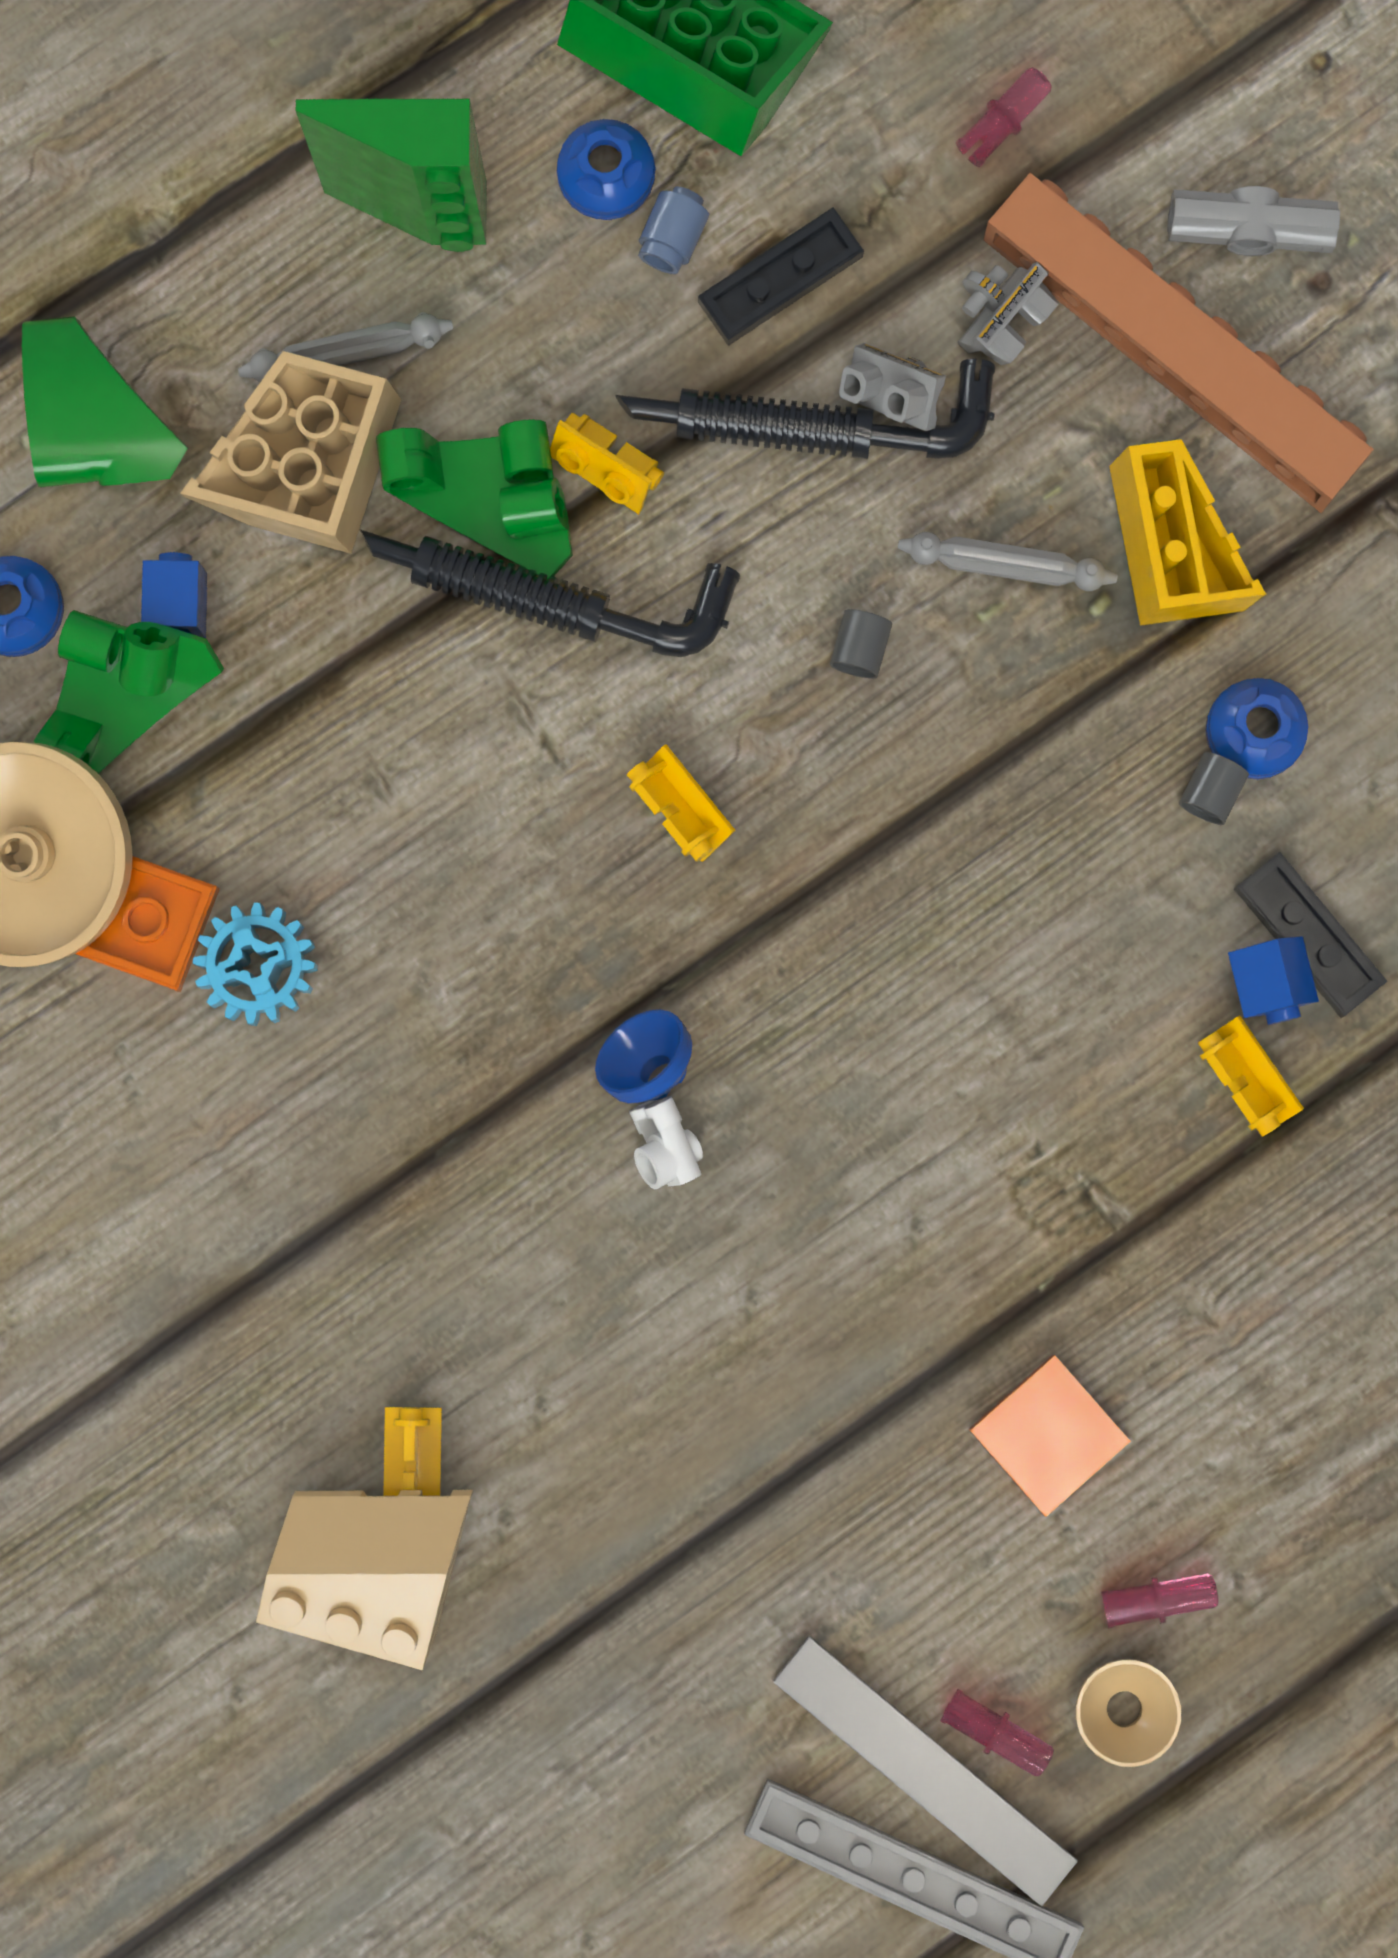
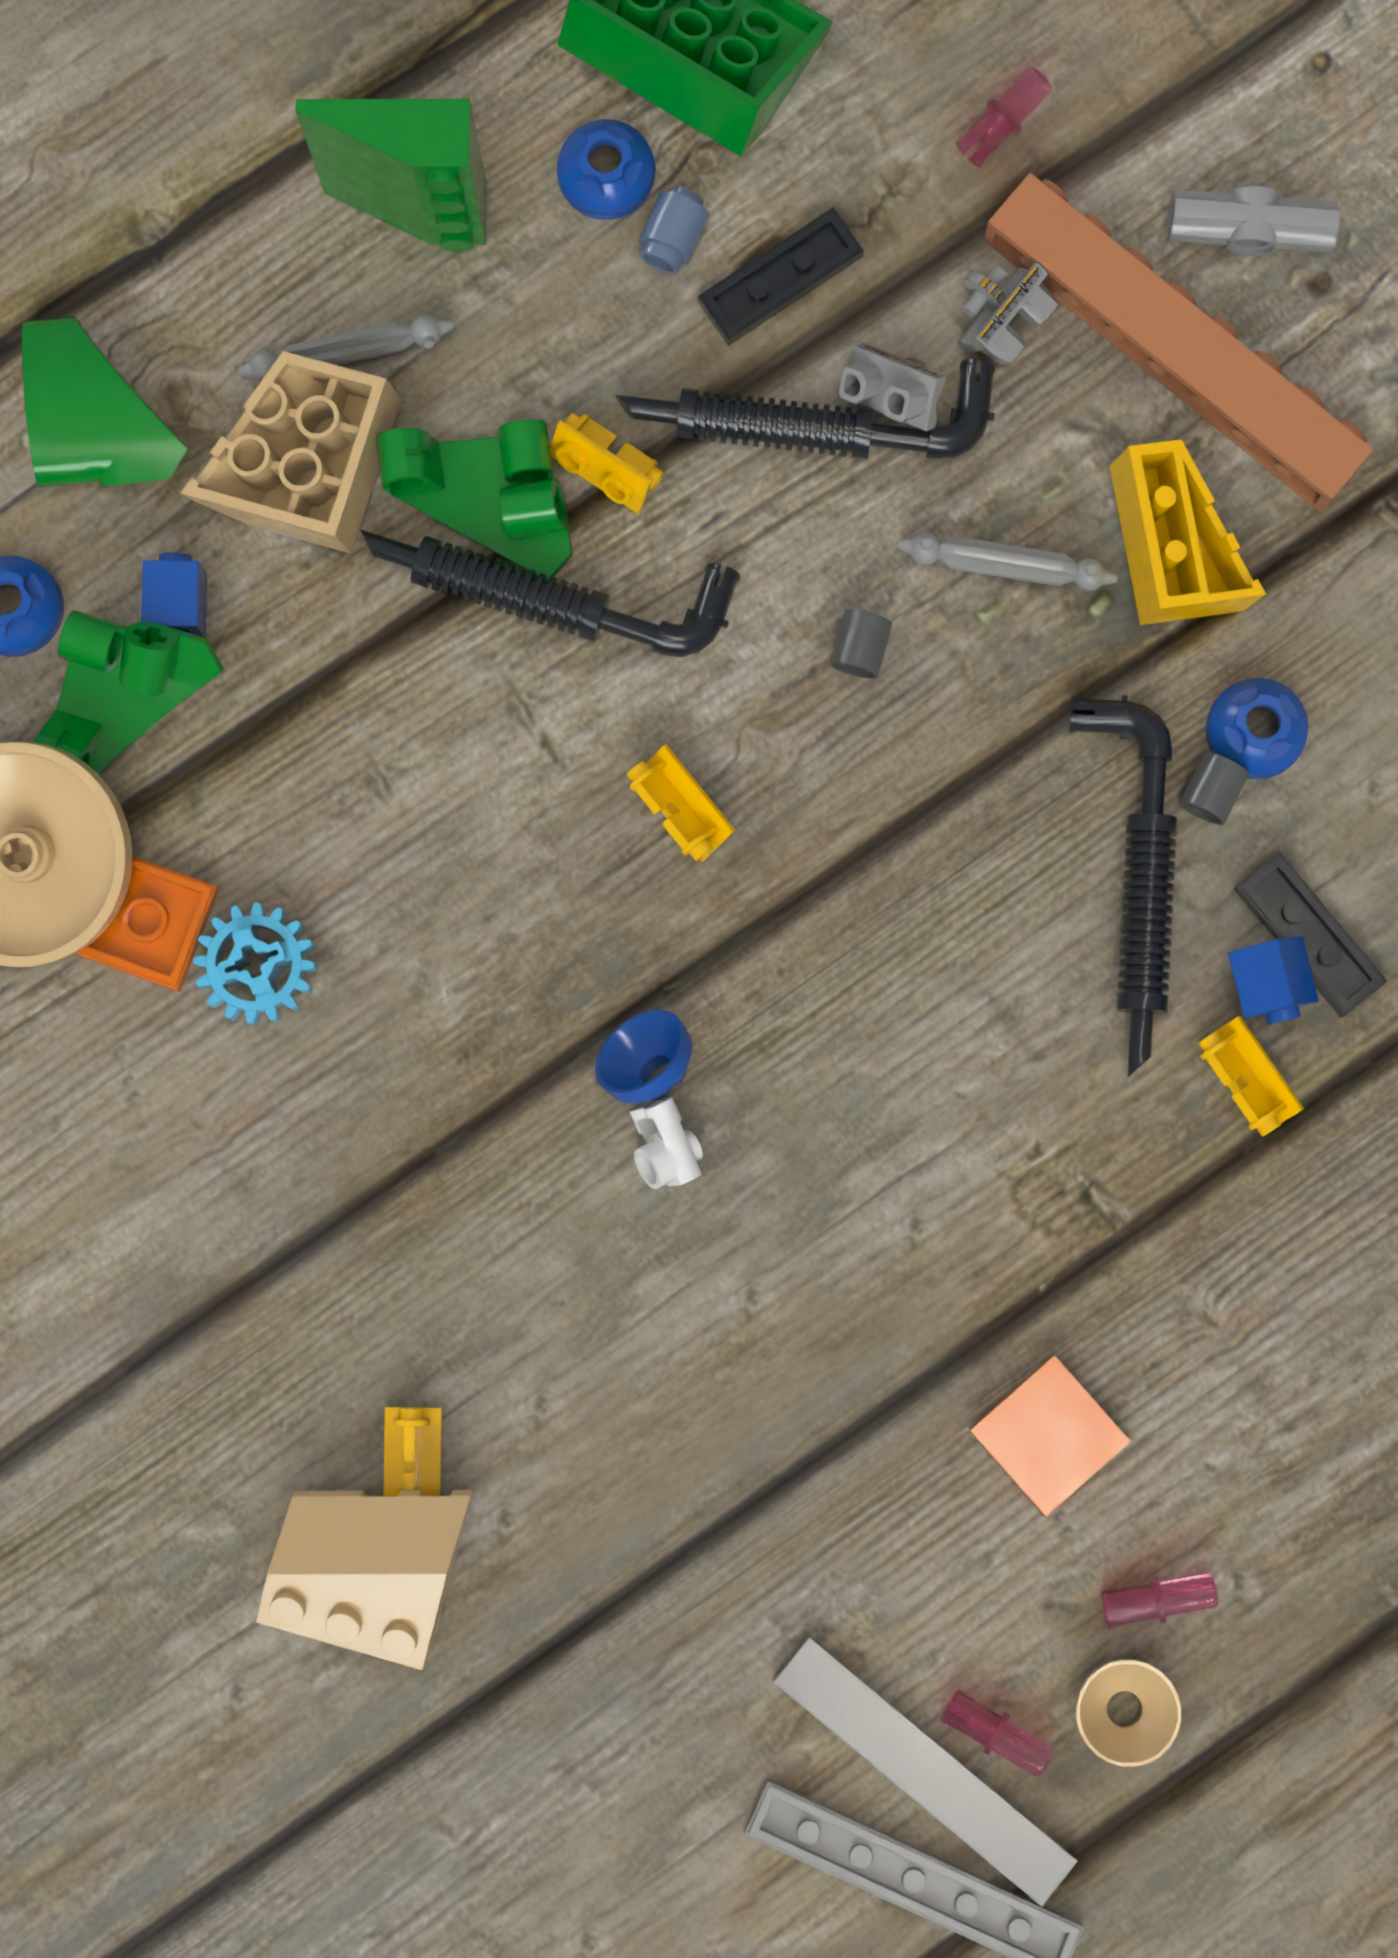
(1148, 867): none -> black piece

